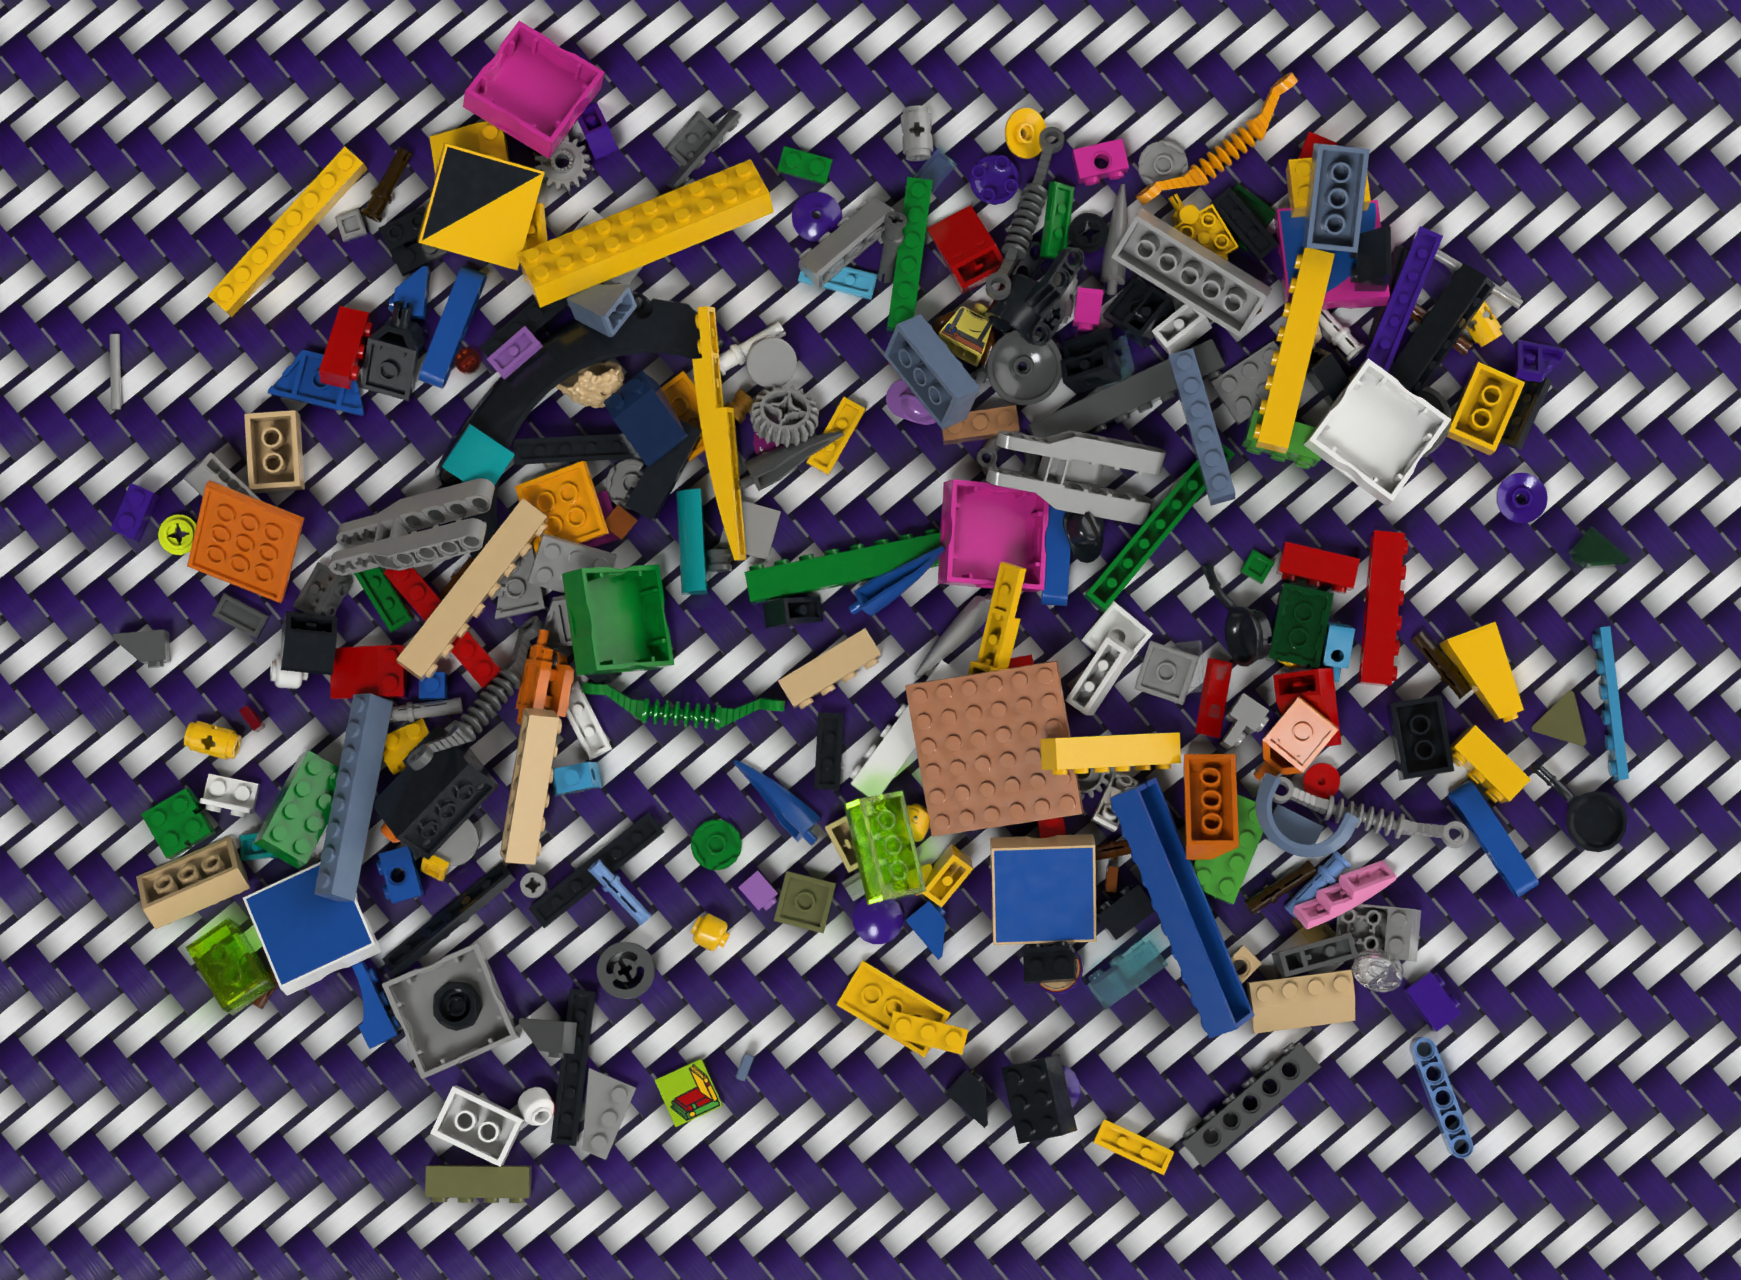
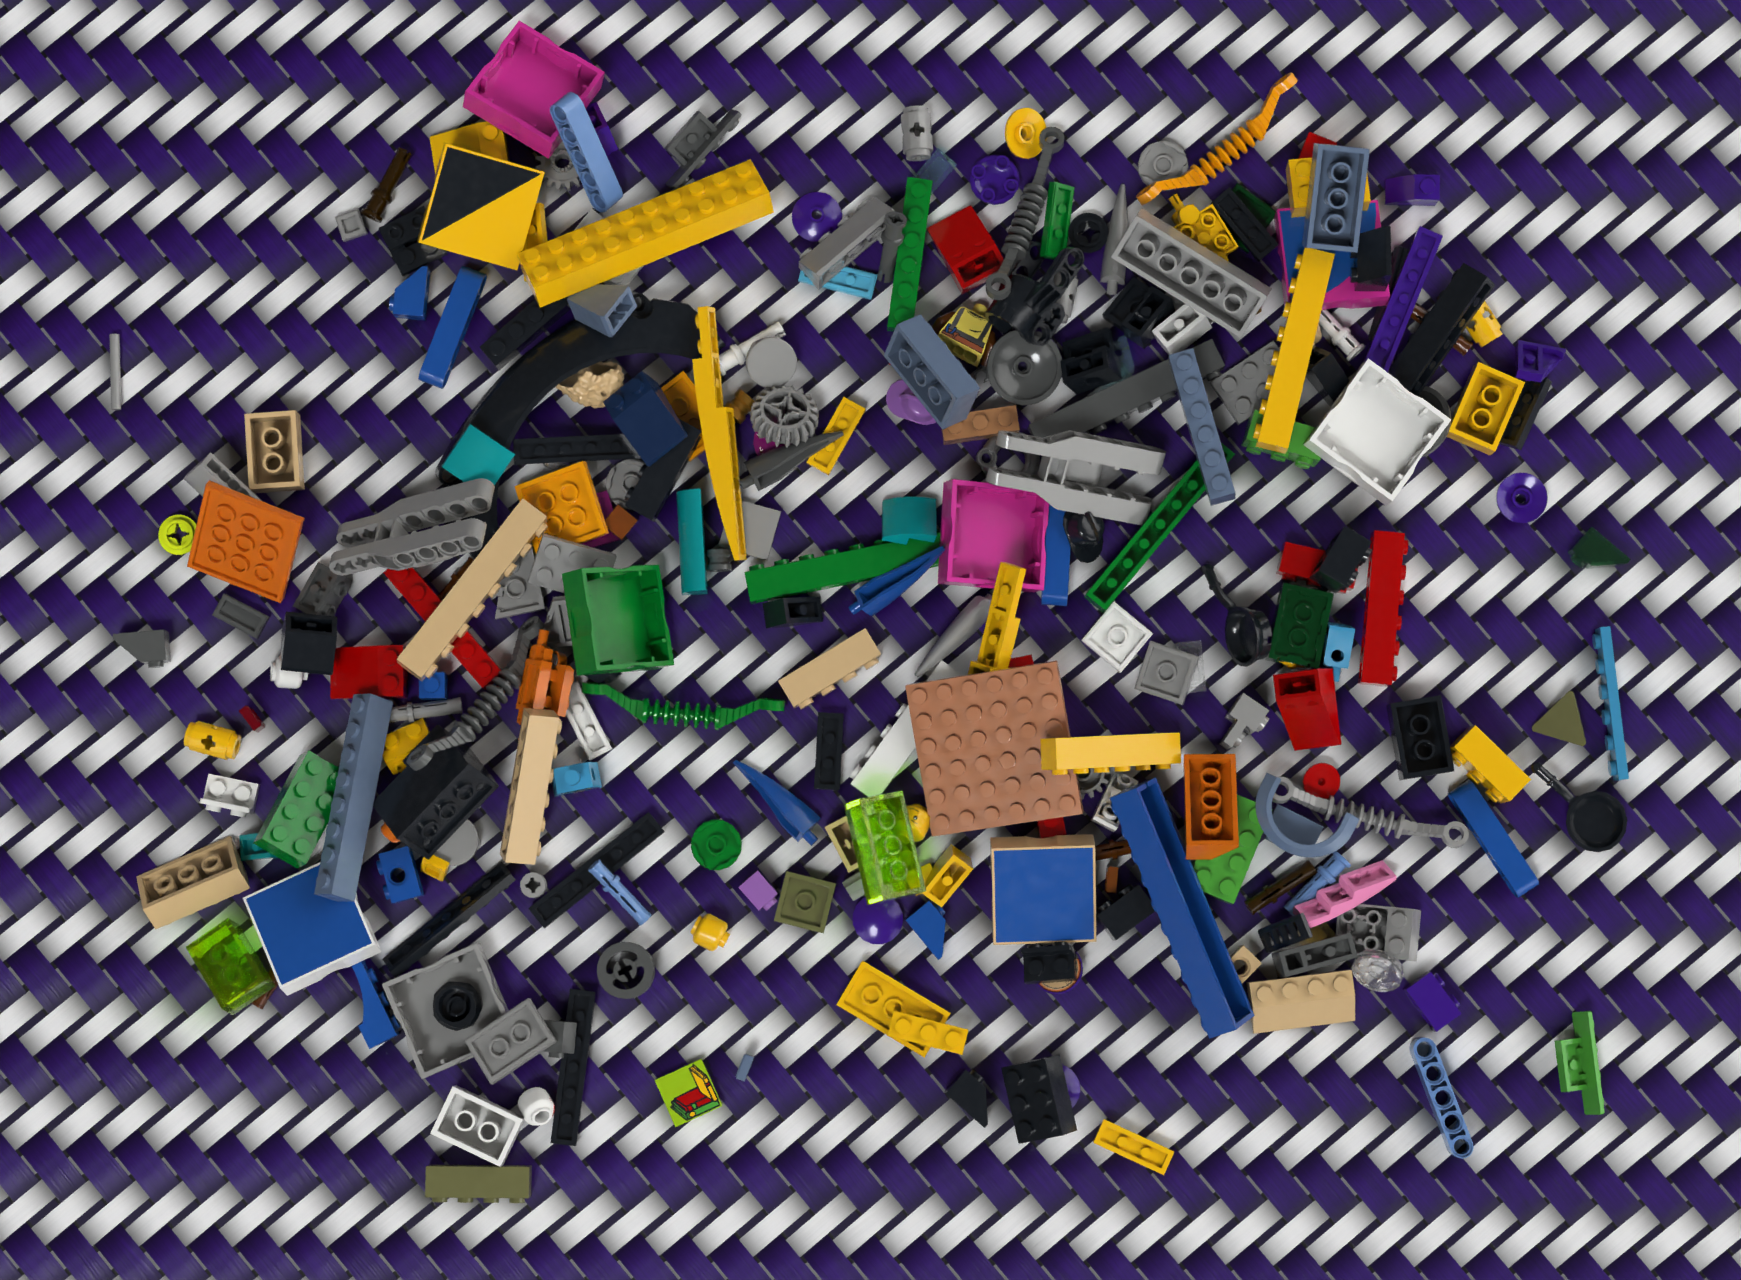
(135, 512): dark purple brick -> none
(175, 823): green piece -> none
(288, 231): yellow brick -> none
(303, 384): blue wing -> none
(345, 347): red brick -> none
(384, 598): green tile -> none
(393, 354): black plate -> none
(467, 361): clear red tile -> none
(510, 1041): none -> light grey tile
(514, 352): medium lavender plate -> none
(586, 152): none -> medium blue beam
(604, 1112): light grey wing -> none
(804, 165): green plate -> none
(908, 519): none -> teal slope
(1087, 308): dark pink slope -> none
(1099, 676): white brick -> none
(1112, 152): dark pink brick -> none
(1126, 973): clear light blue brick -> none
(1213, 698): red tile -> none
(1257, 567): green tile -> none
(1284, 933): none -> black slope
(1295, 740): plate -> none
(1304, 1066): dark grey brick -> none
(1340, 559): none -> black brick
(1413, 190): none -> dark purple slope
(1441, 665): dark brown pin -> none
(1486, 669): yellow slope -> none
(1497, 290): light grey bar -> none
(1579, 1063): none -> bright green bracket

